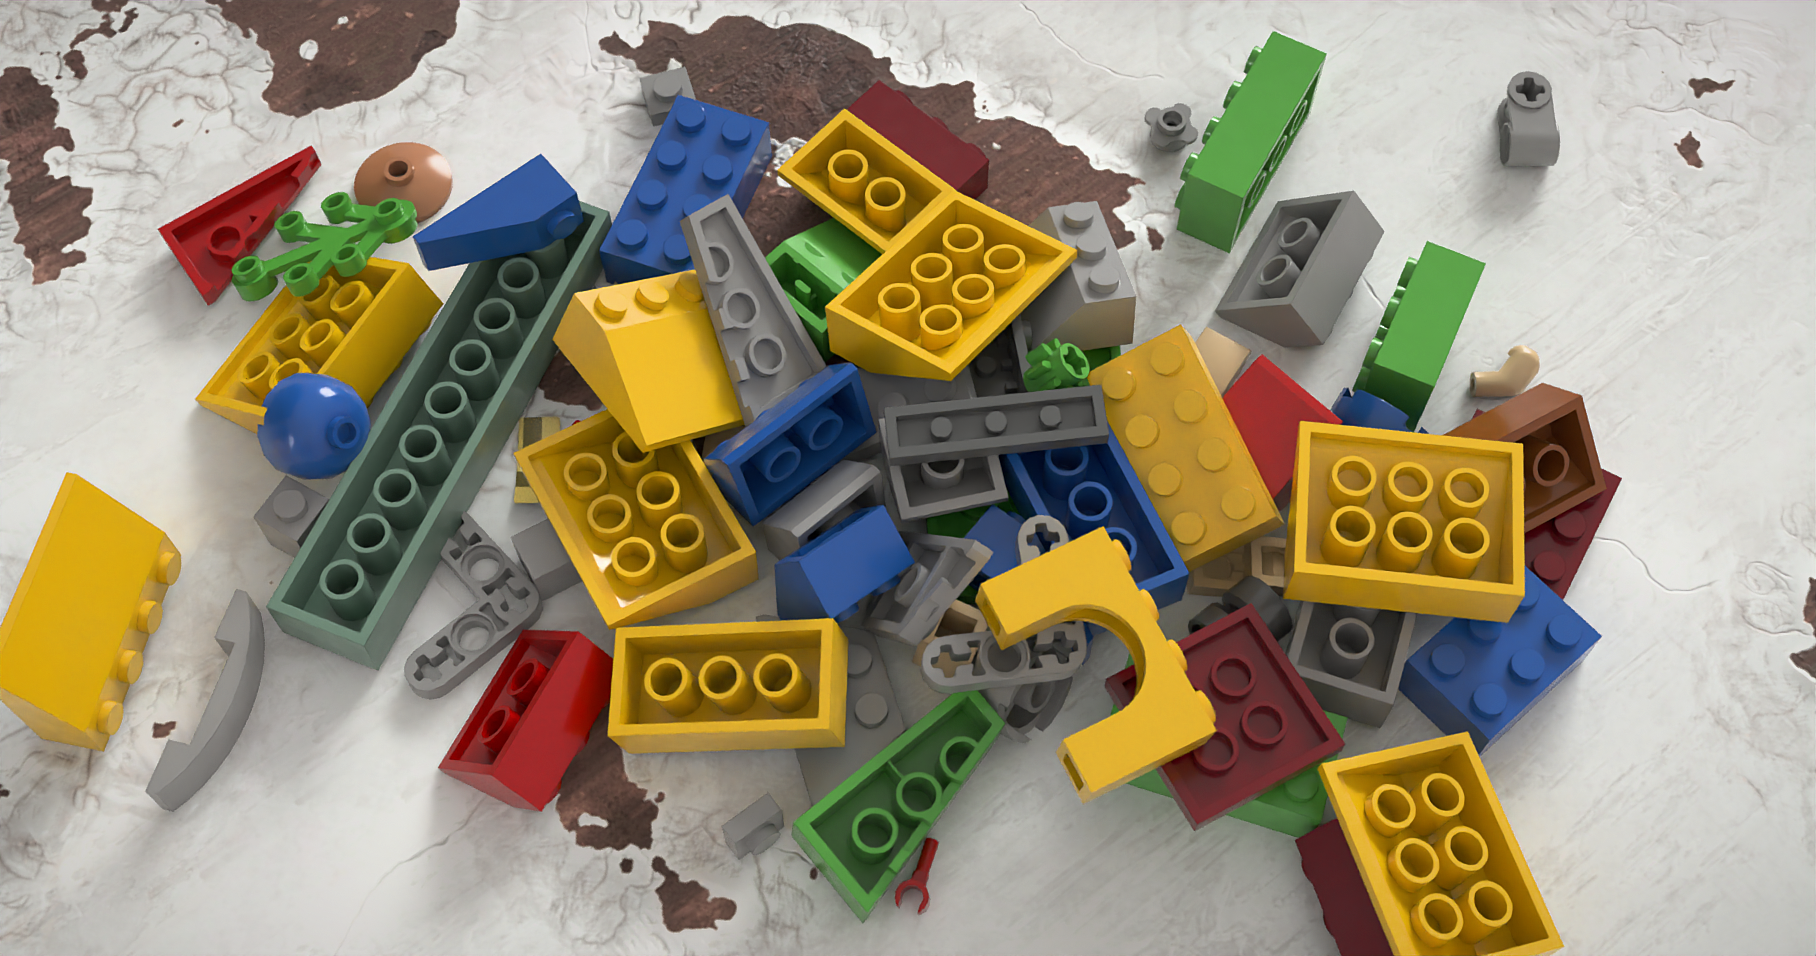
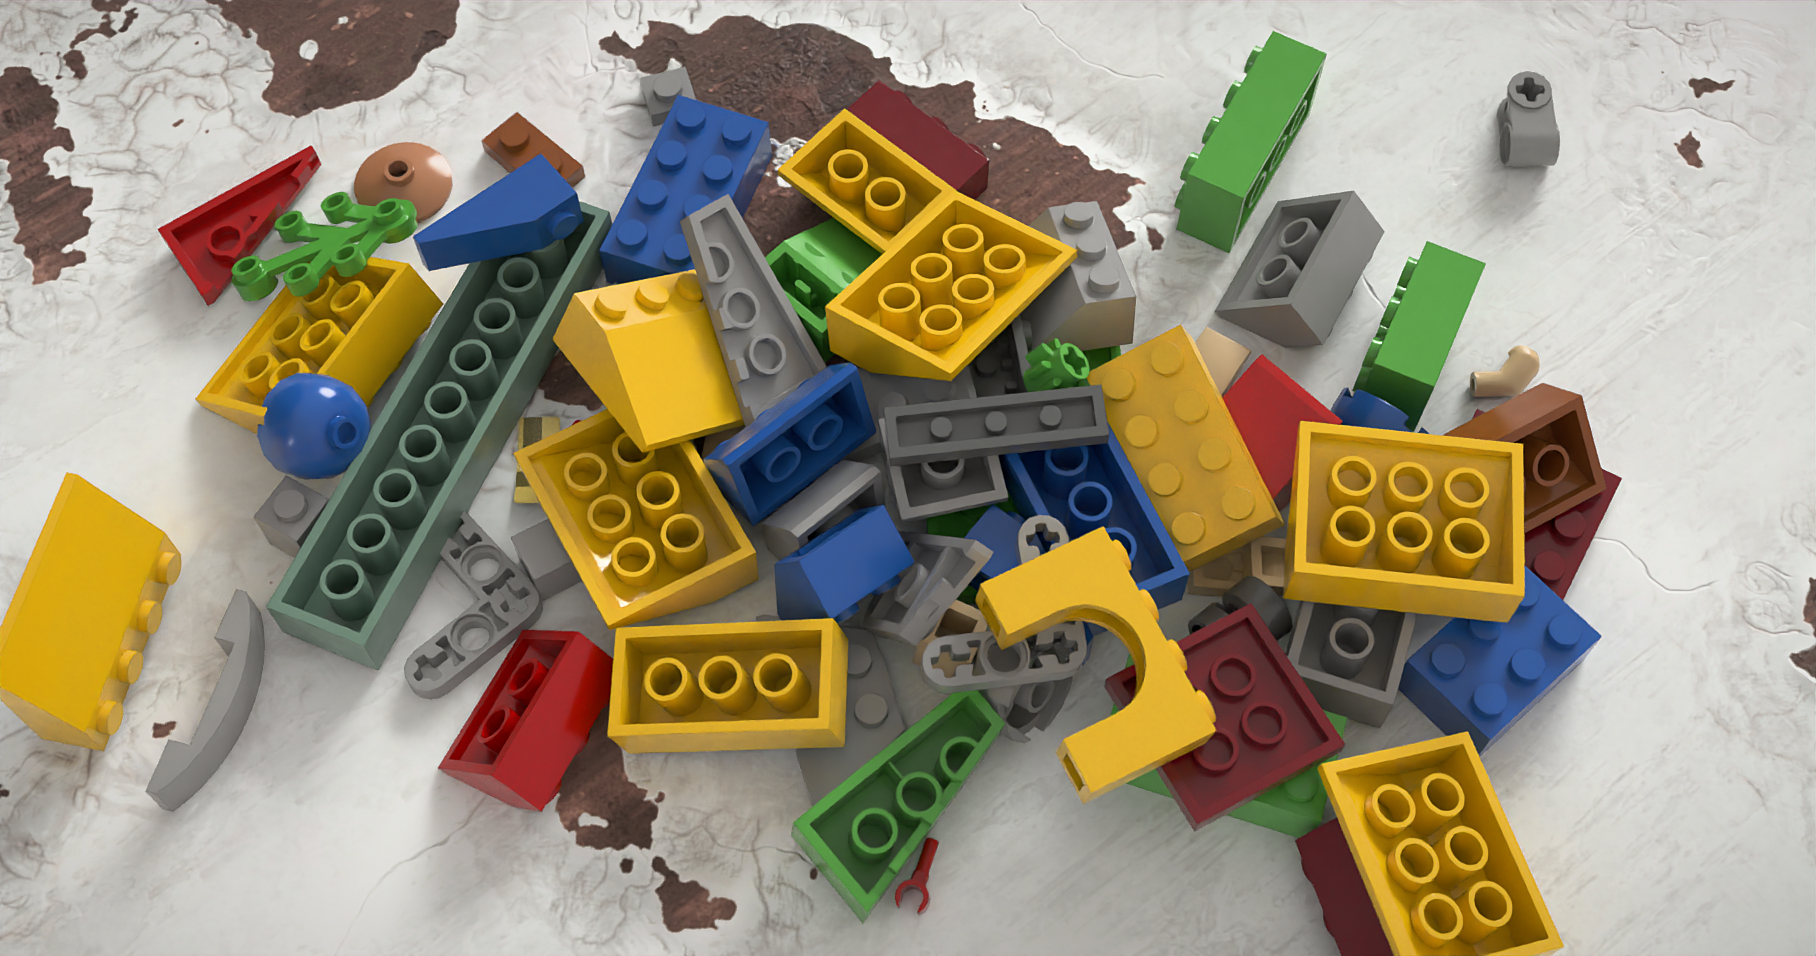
(520, 141): none -> dark orange plate
(754, 827): light grey plate -> none
(1168, 137): light grey plate -> none

